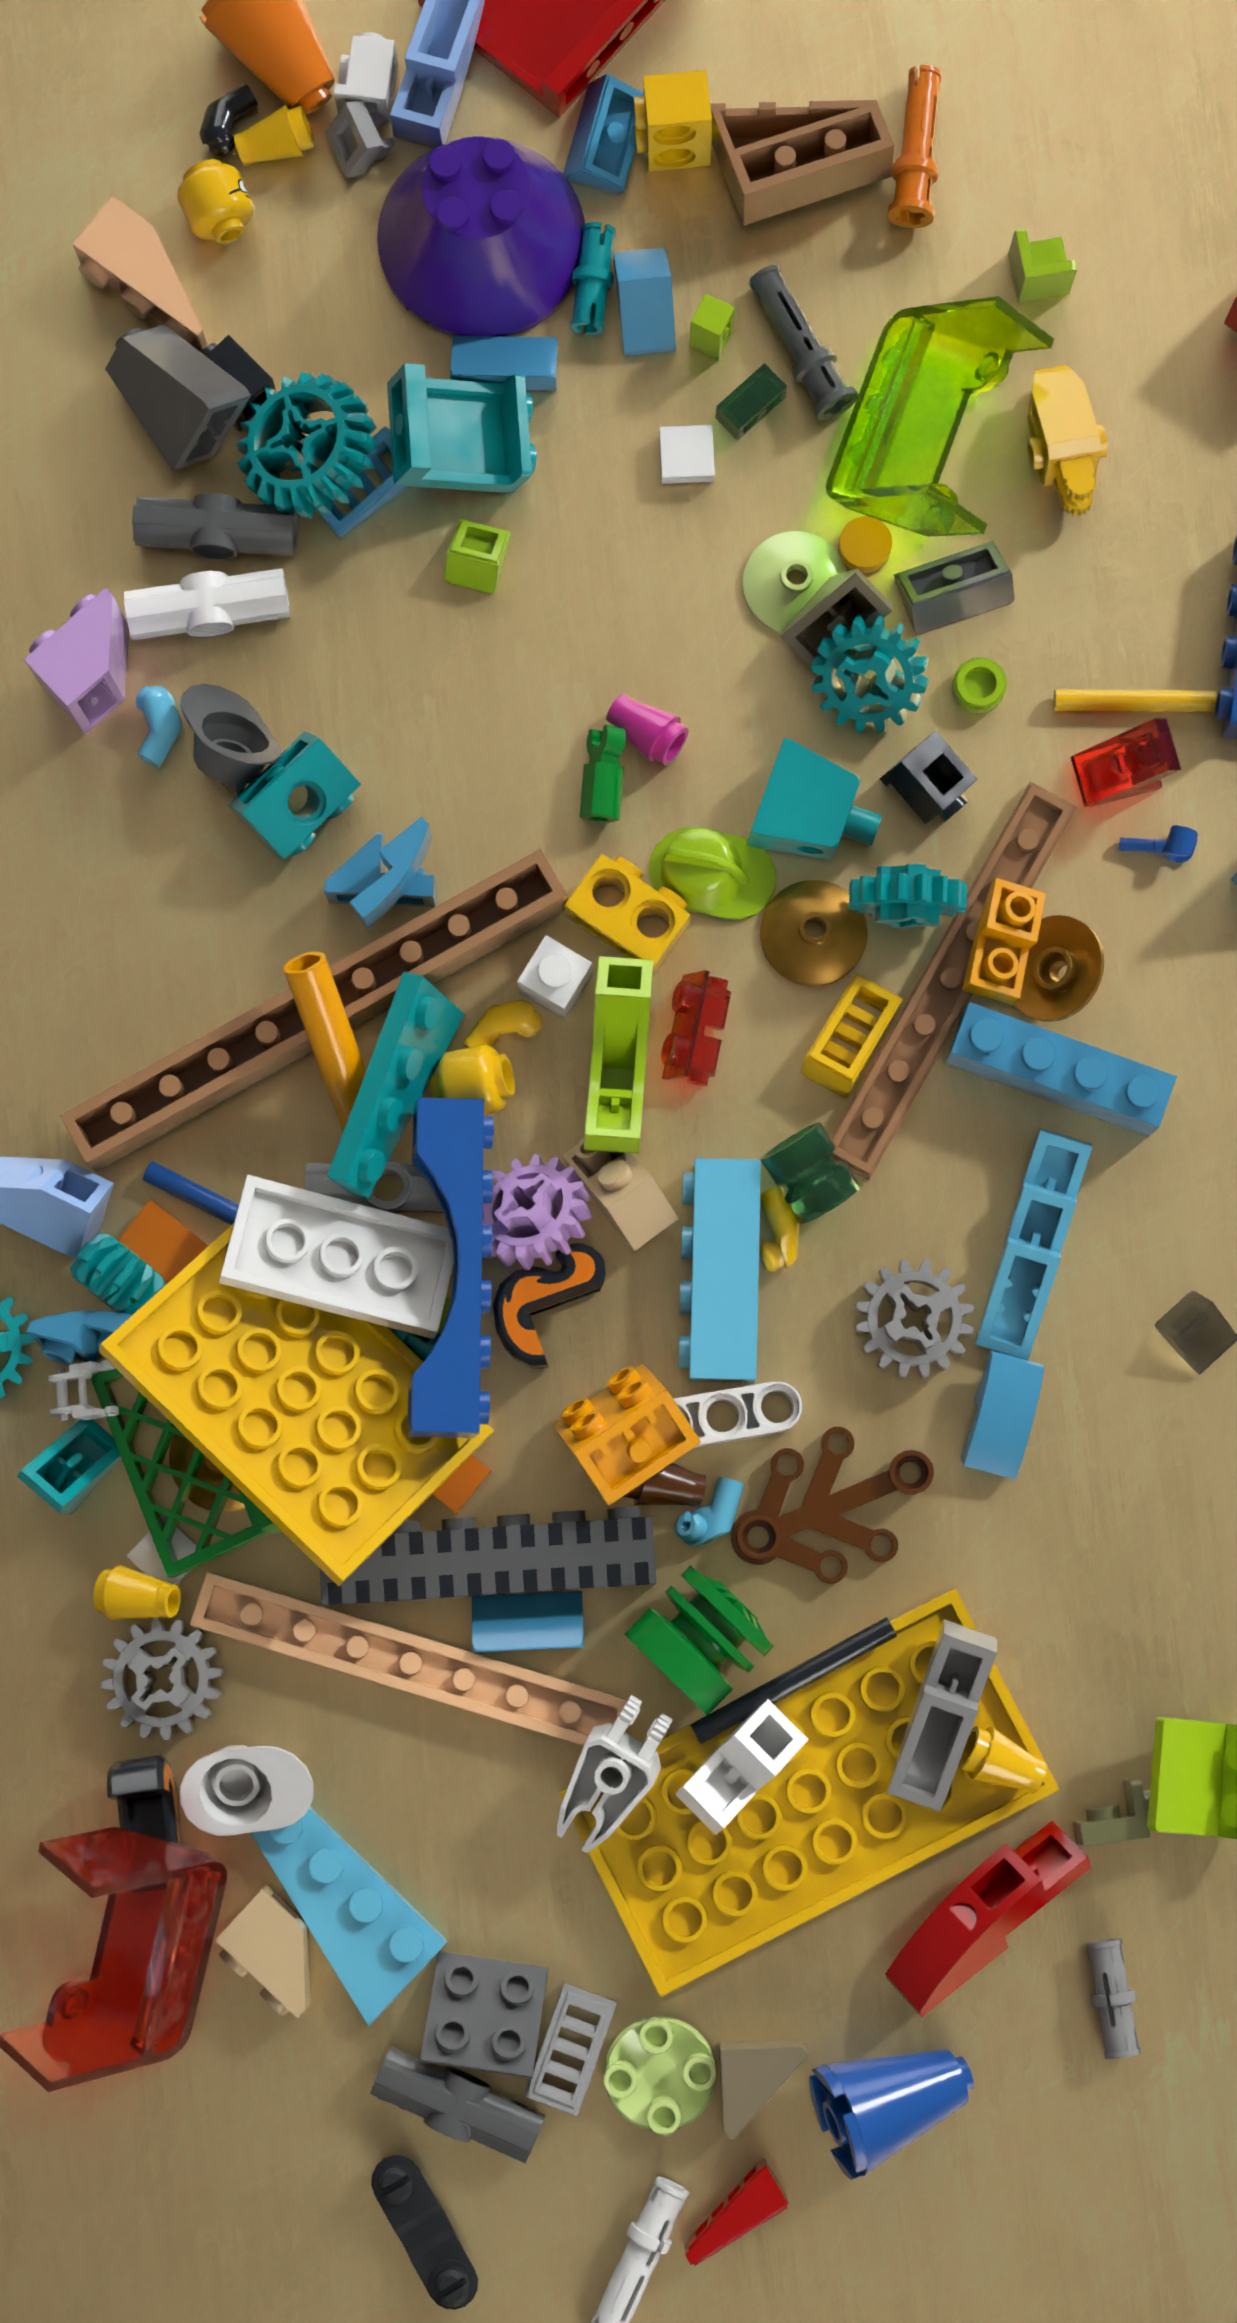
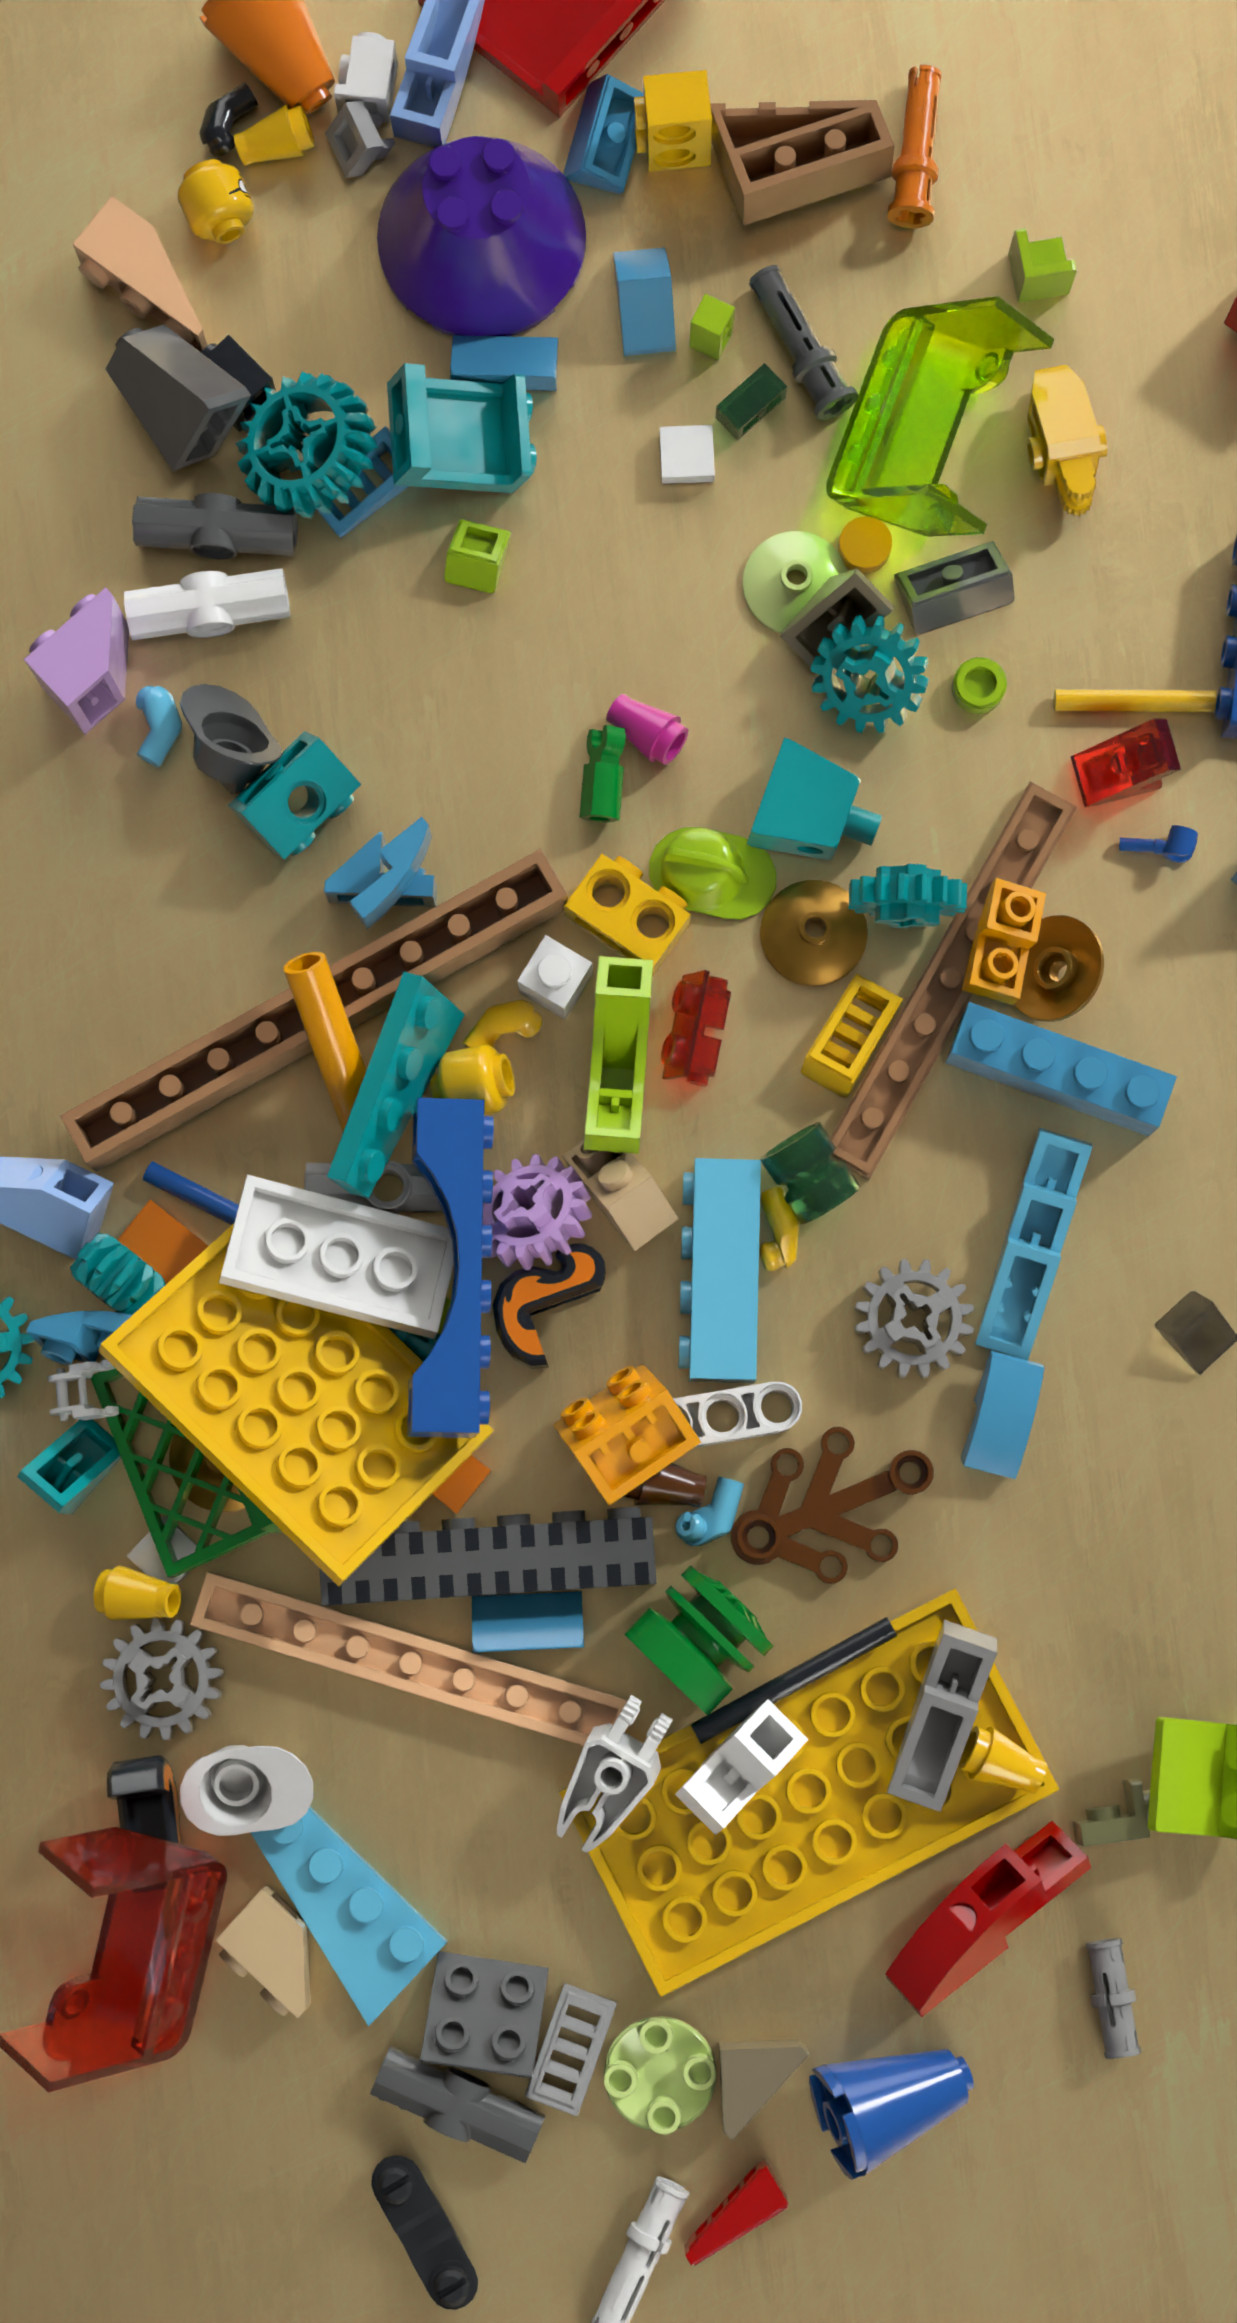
(592, 278): teal pin -> none
(931, 779): black brick -> none

